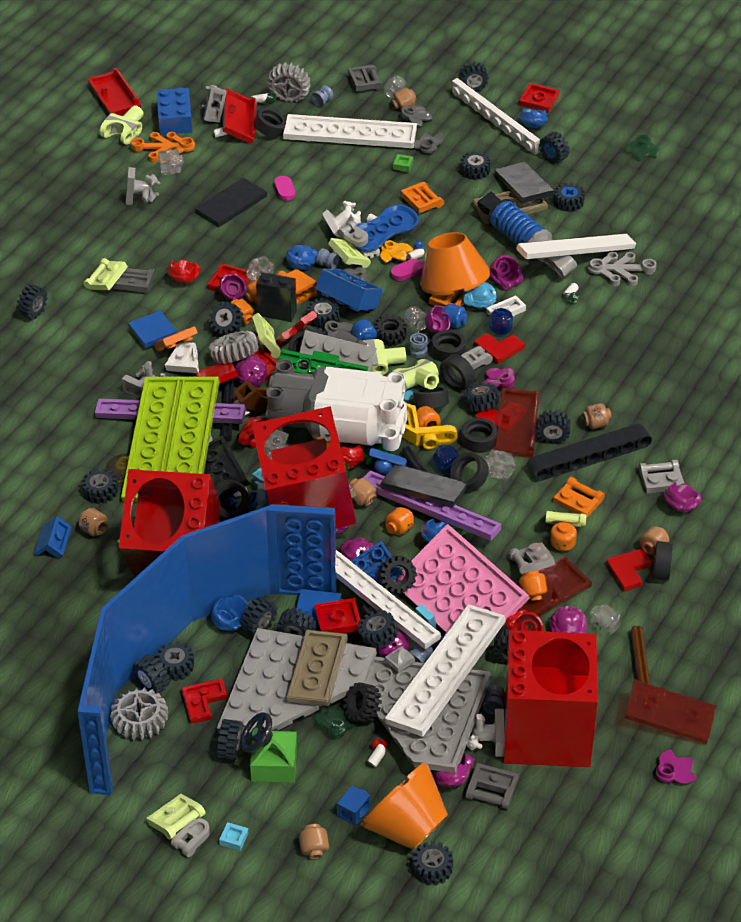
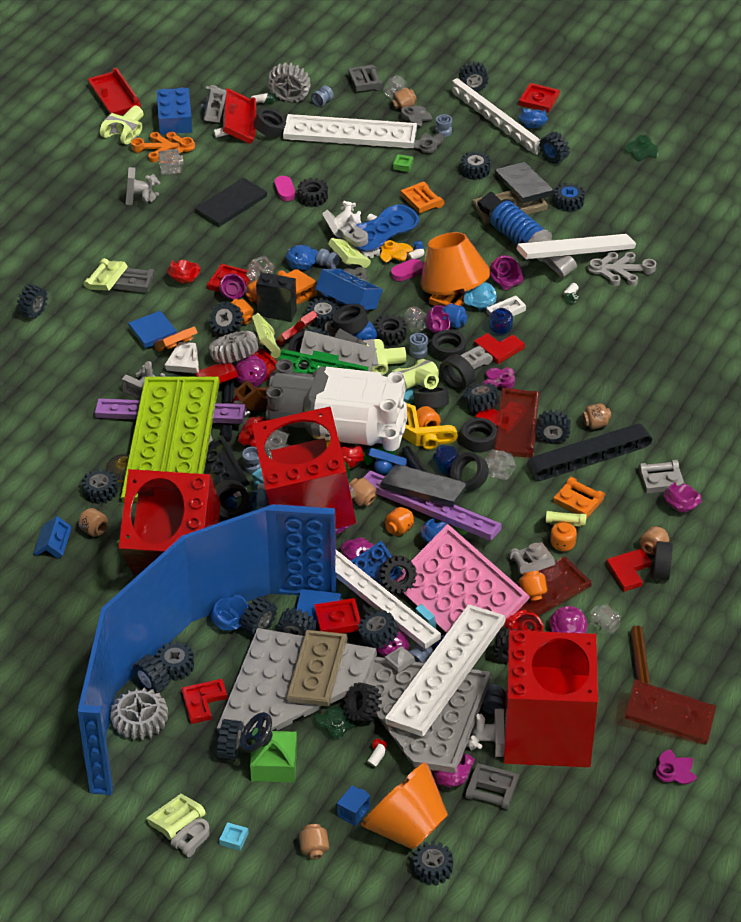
(250, 460): none -> sand blue wheel
(312, 192): none -> black tyre
(347, 312): none -> black tyre
(444, 125): none -> sand blue wheel

